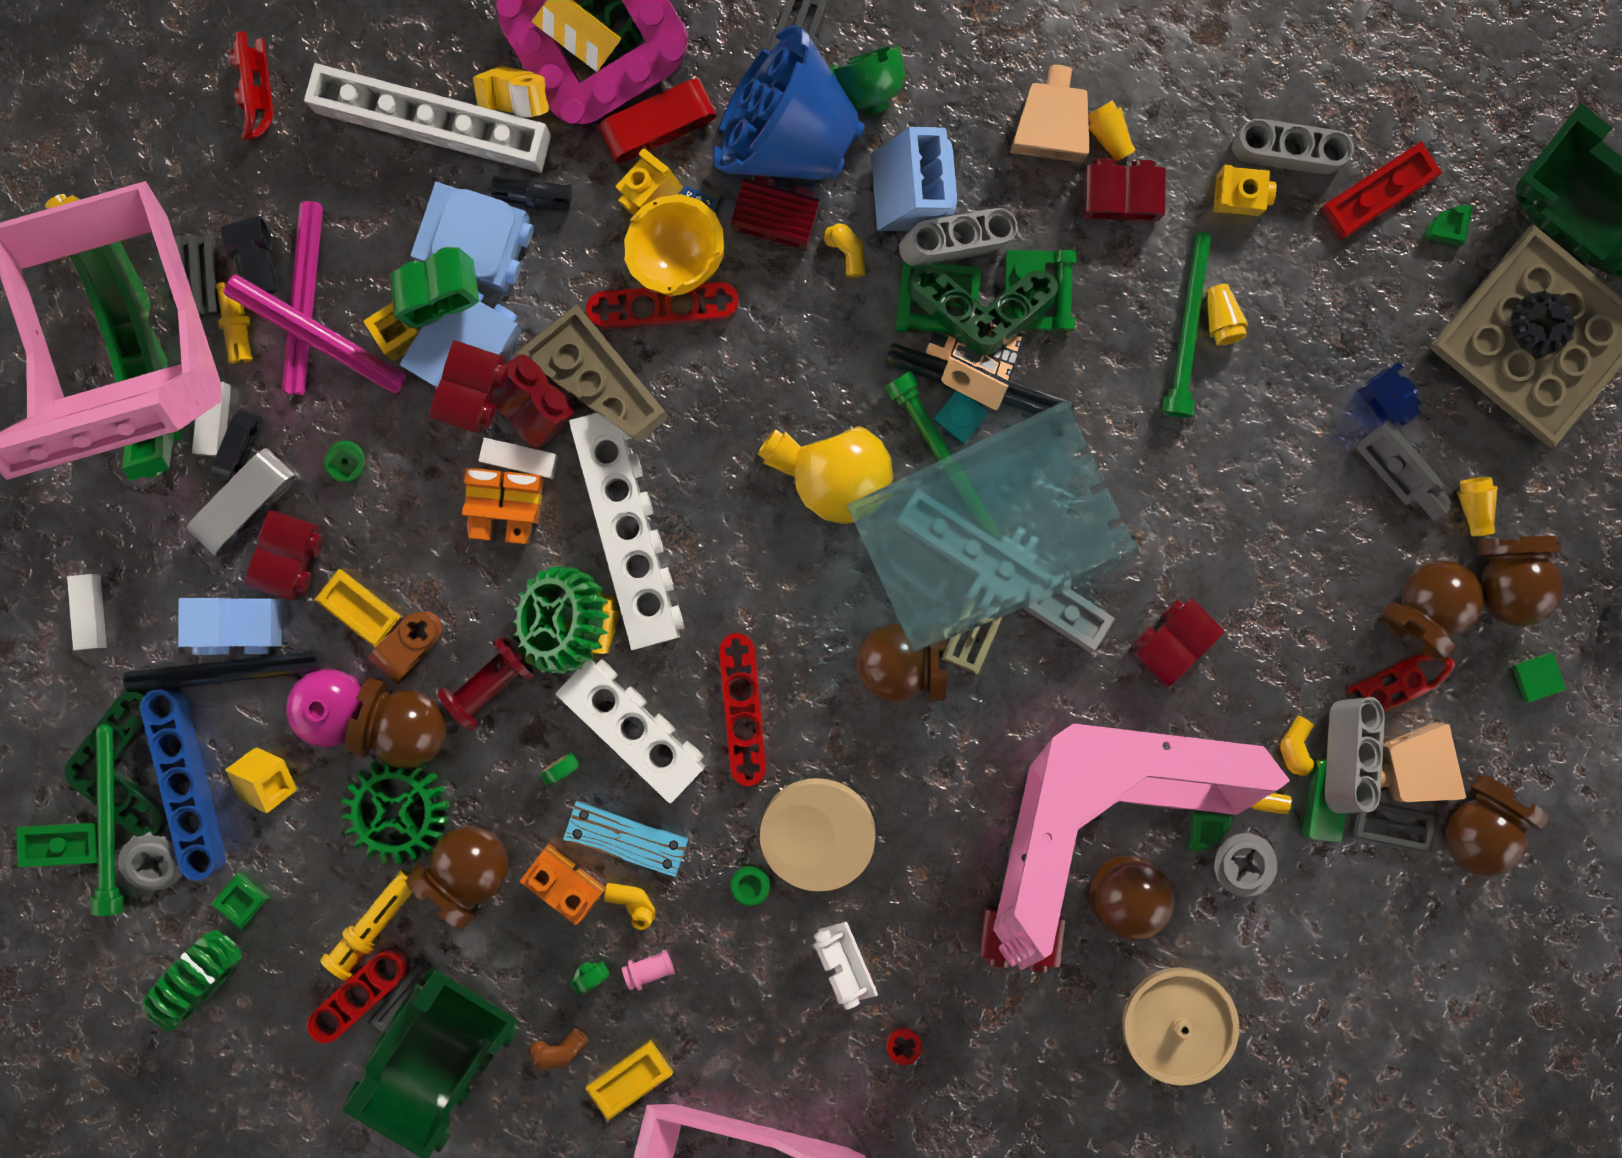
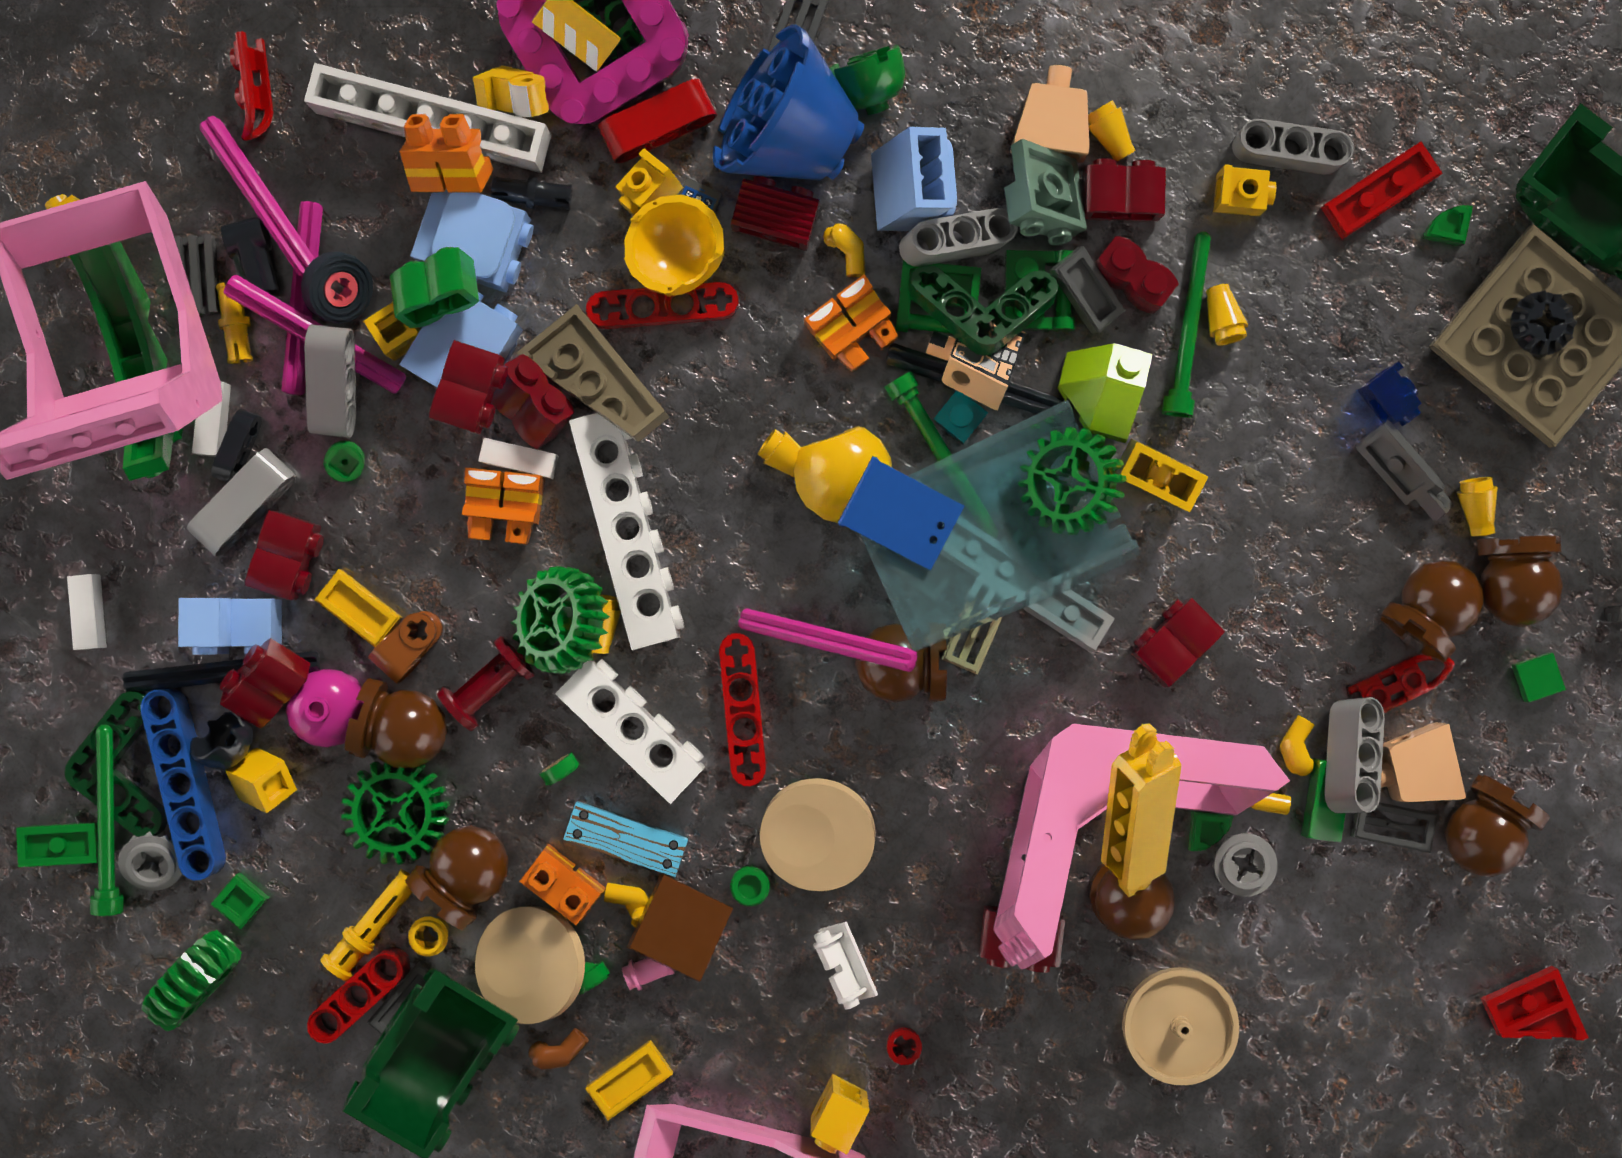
(225, 743): none -> black hair
(257, 194): none -> dark pink axle
(264, 682): none -> dark red brick
(325, 301): none -> black bush
(330, 380): none -> light grey beam
(422, 941): none -> yellow cone
(444, 156): none -> orange hips
(530, 963): none -> tan piece
(680, 927): none -> reddish brown tile
(828, 639): none -> dark pink axle
(839, 1115): none -> yellow brick
(865, 313): none -> orange hips
(901, 513): none -> blue container
(1045, 193): none -> sand green plate
(1077, 467): none -> green gear
(1087, 290): none -> dark grey tile
(1105, 387): none -> lime slope
(1140, 810): none -> yellow hinge
(1142, 280): none -> dark red brick
(1161, 475): none -> yellow brick
(1535, 1008): none -> red wing

